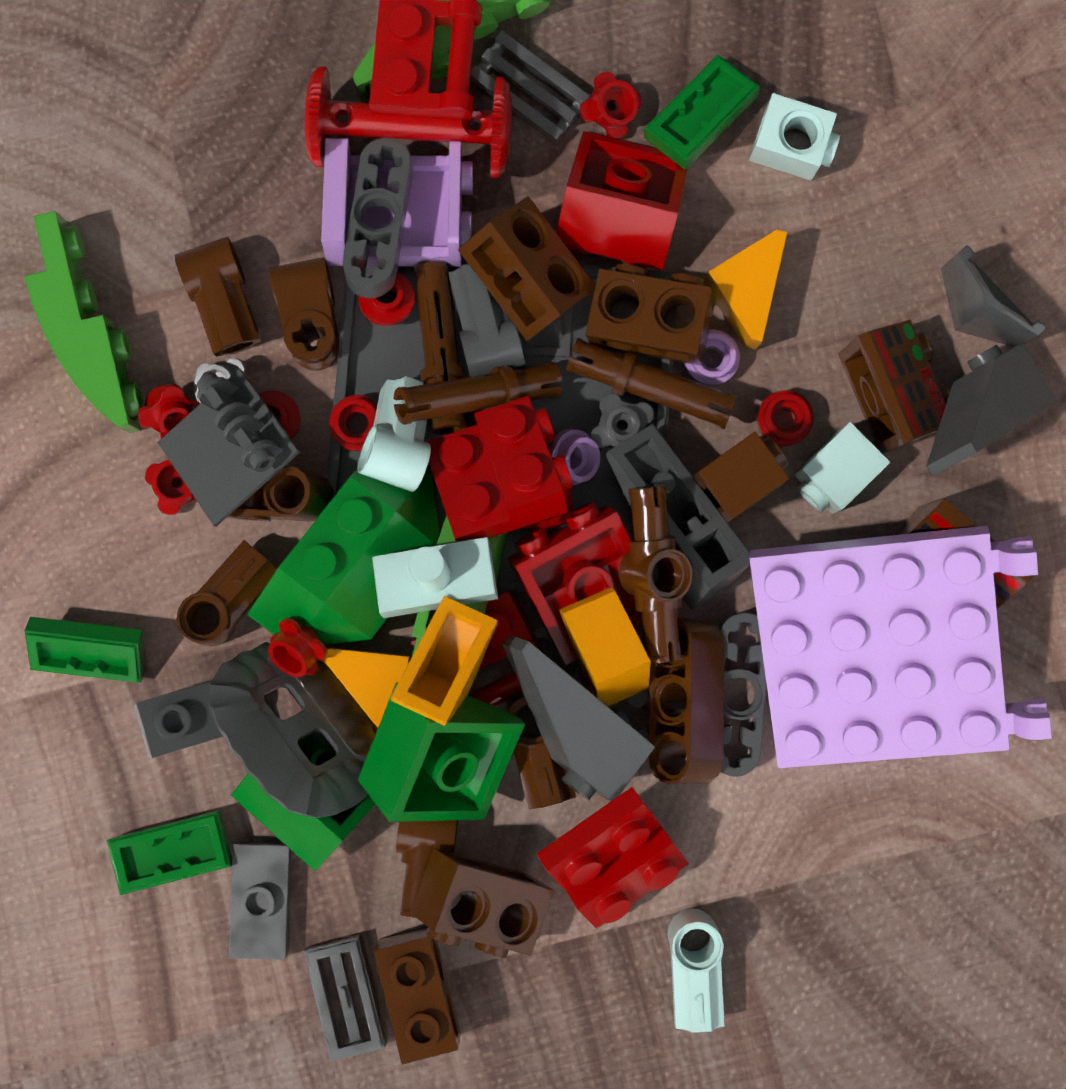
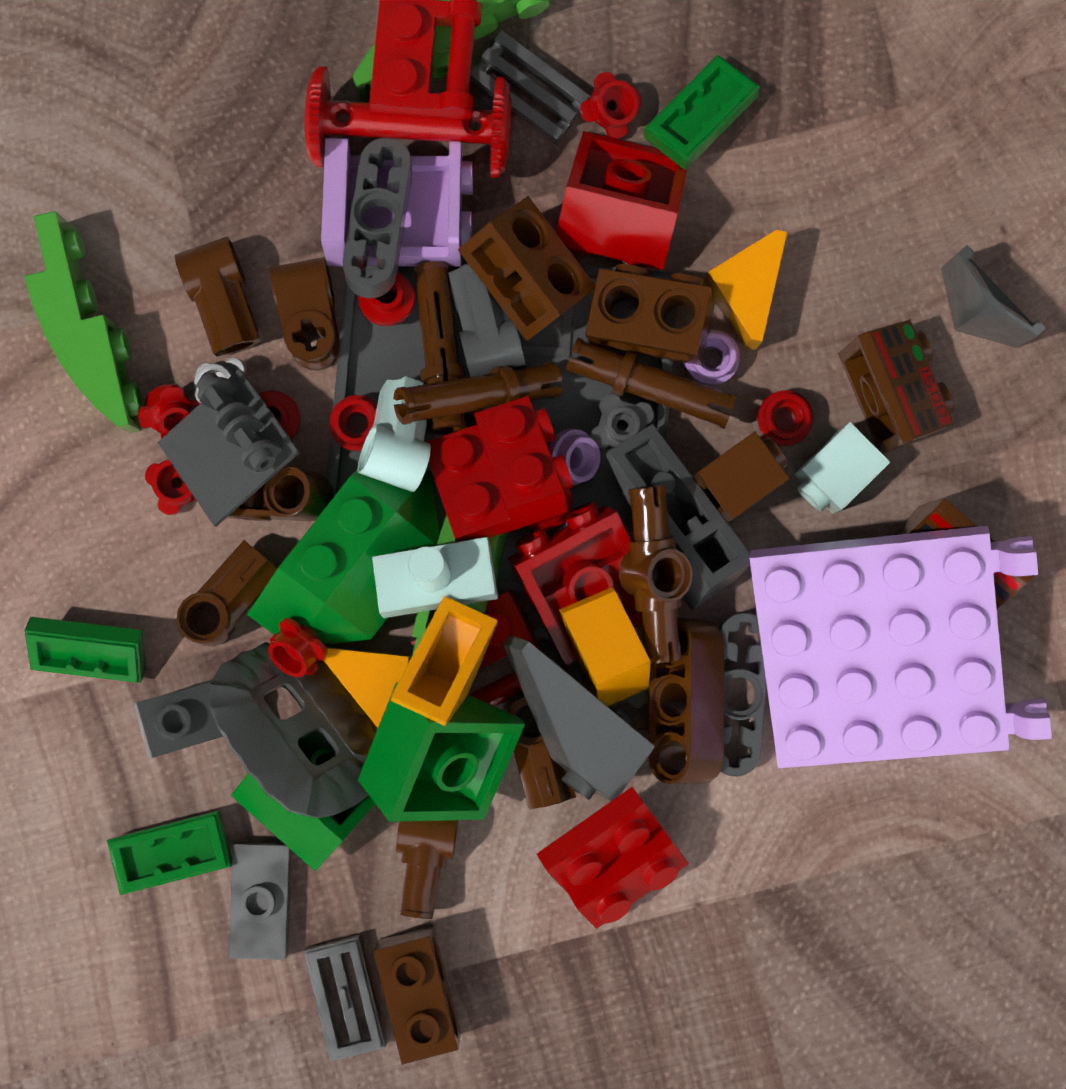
(485, 895): reddish brown brick -> none
(696, 974): light aqua piece -> none
(785, 114): light aqua brick -> none
(988, 404): dark grey slope -> none

